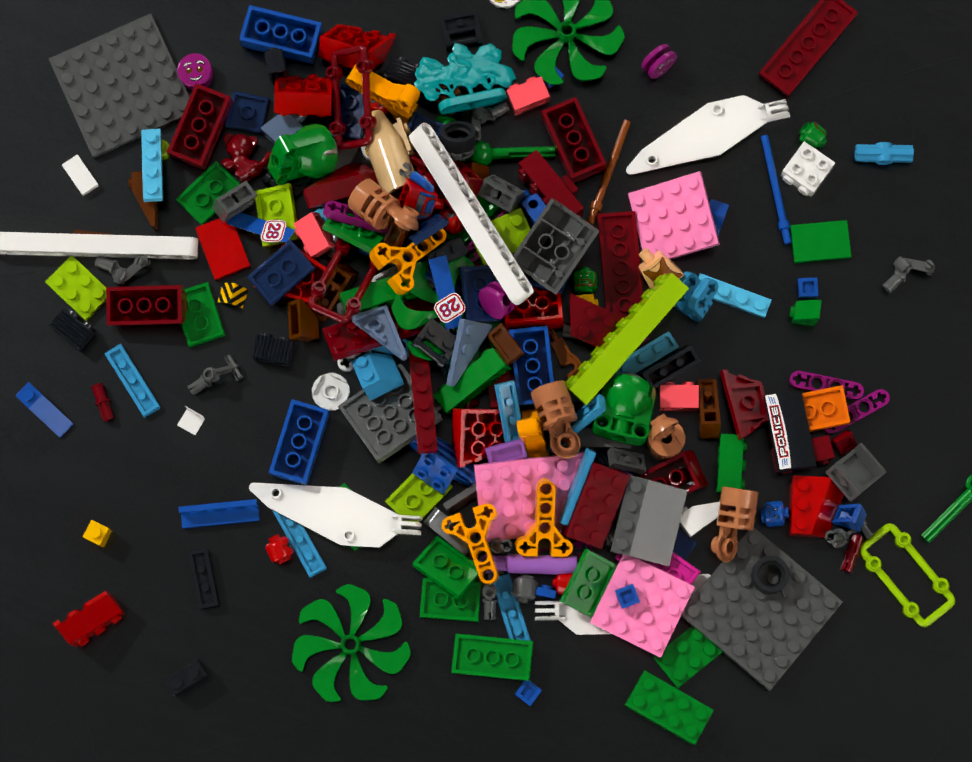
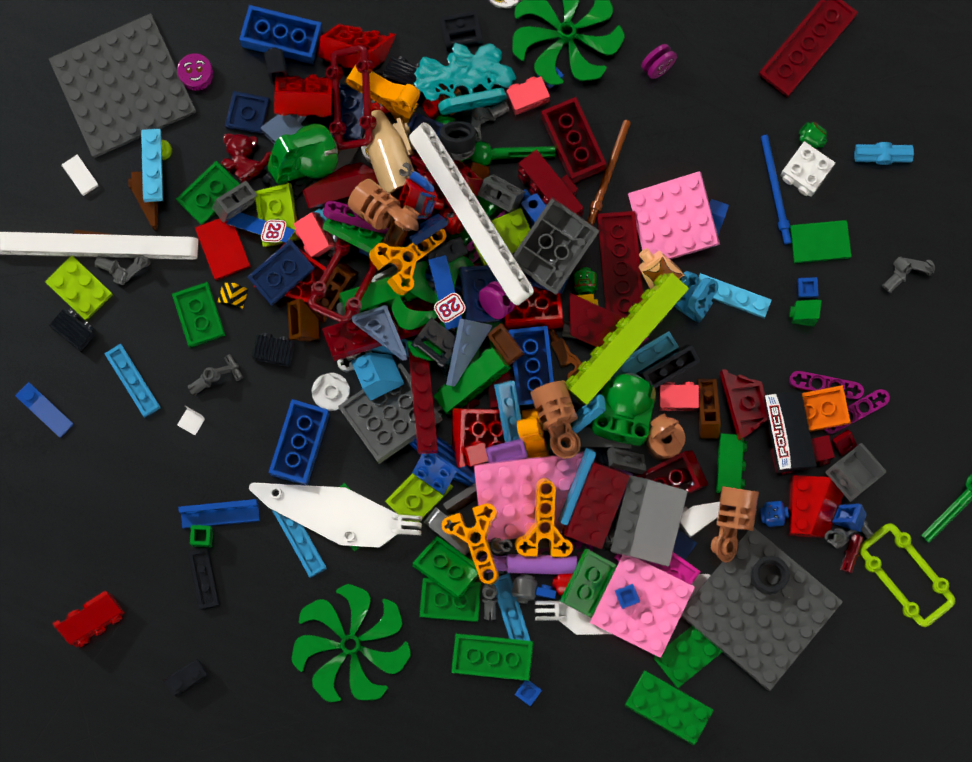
(97, 533): yellow brick -> none
(102, 402): dark red axle -> none
(146, 305): dark red brick -> none
(200, 126): dark red brick -> none
(201, 536): none -> green brick
(279, 549): red head -> none
(431, 108): none -> red tile
(475, 453): none -> tile
(708, 132): white wing -> none

